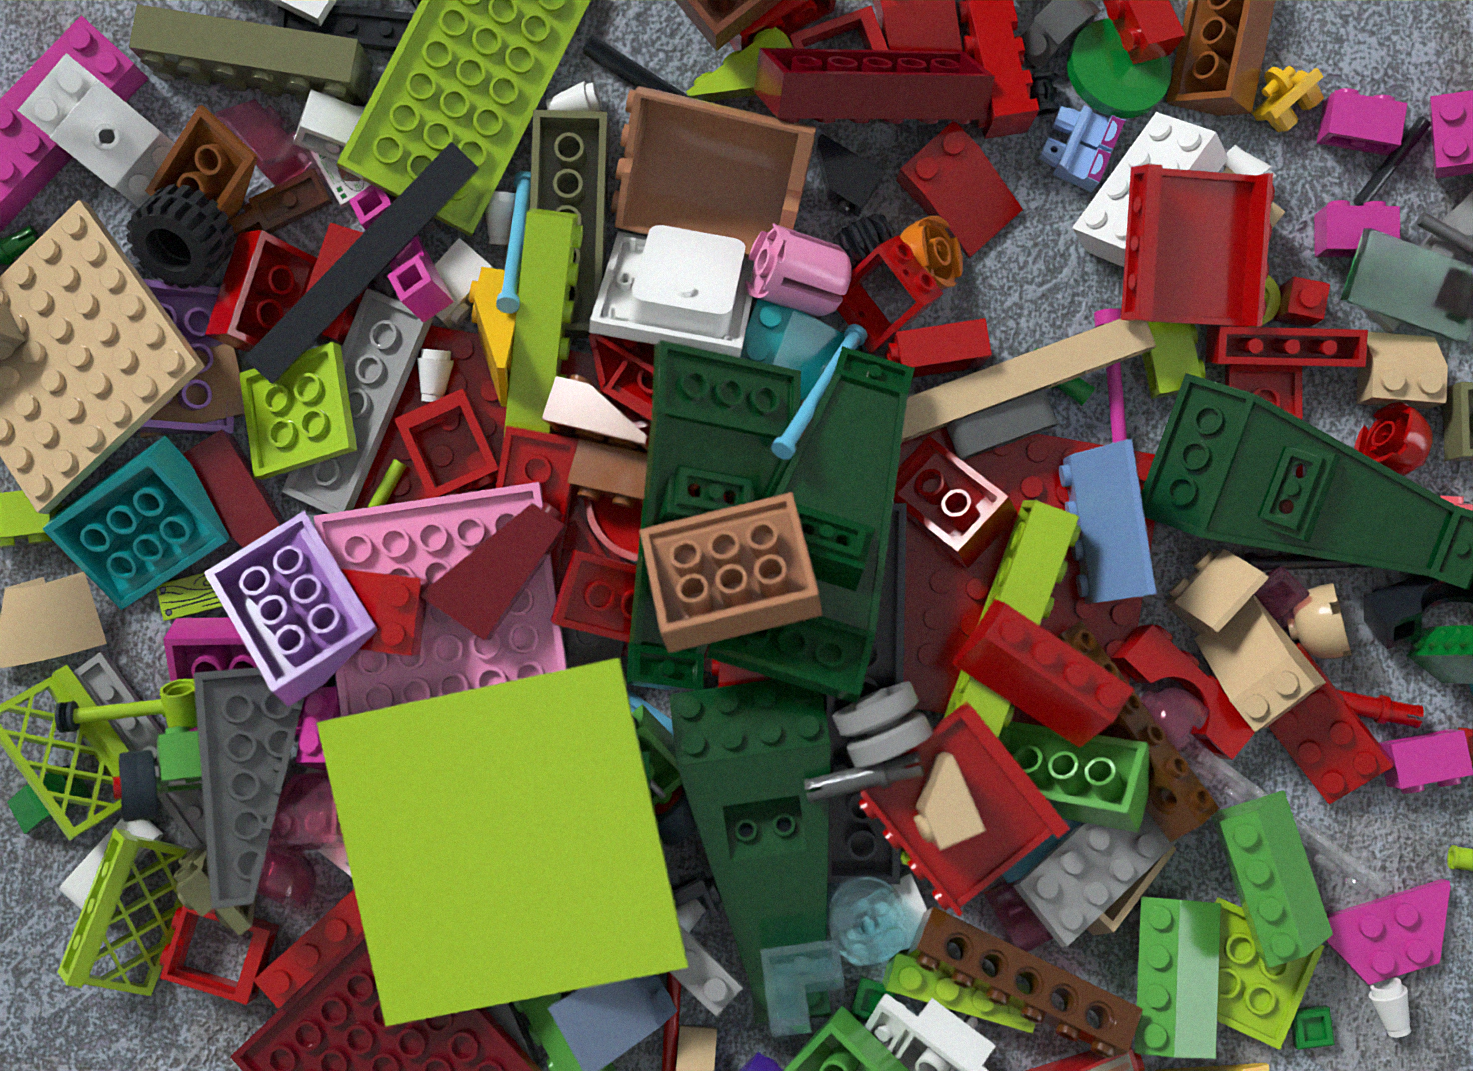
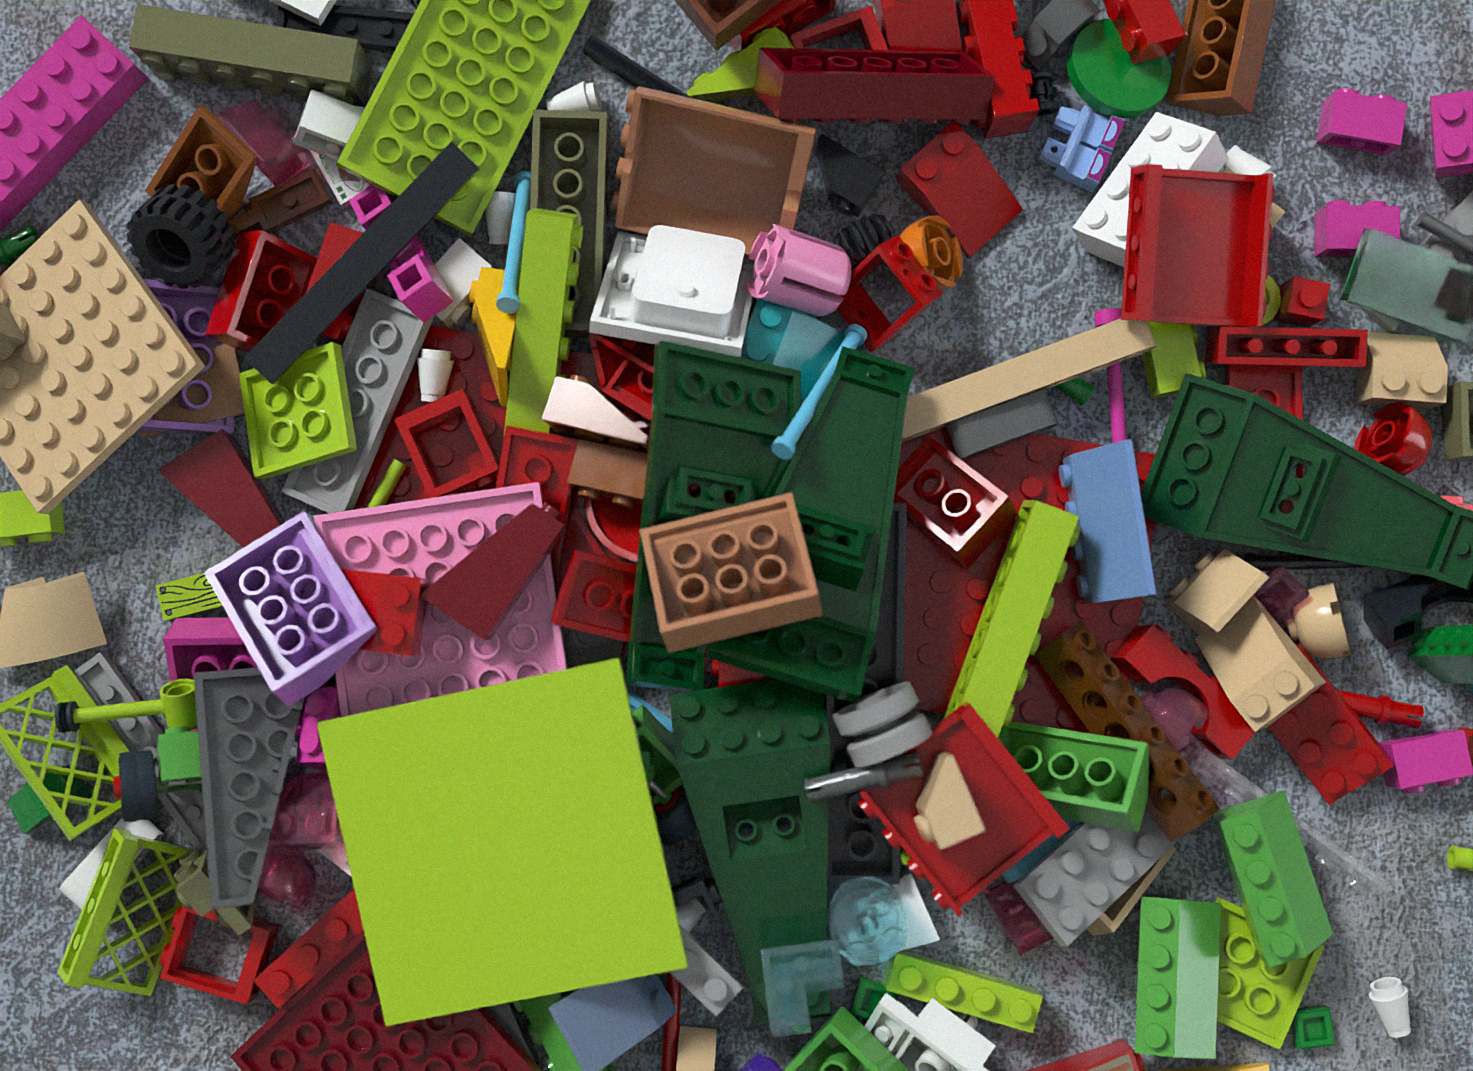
(98, 129): white brick -> none
(139, 524): teal slope -> none
(942, 348): red window -> none
(1042, 674): red slope -> none
(1116, 1016): reddish brown brick -> none
(1283, 91): yellow hips -> none
(1392, 161): black bar -> none
(1392, 932): dark pink wing -> none

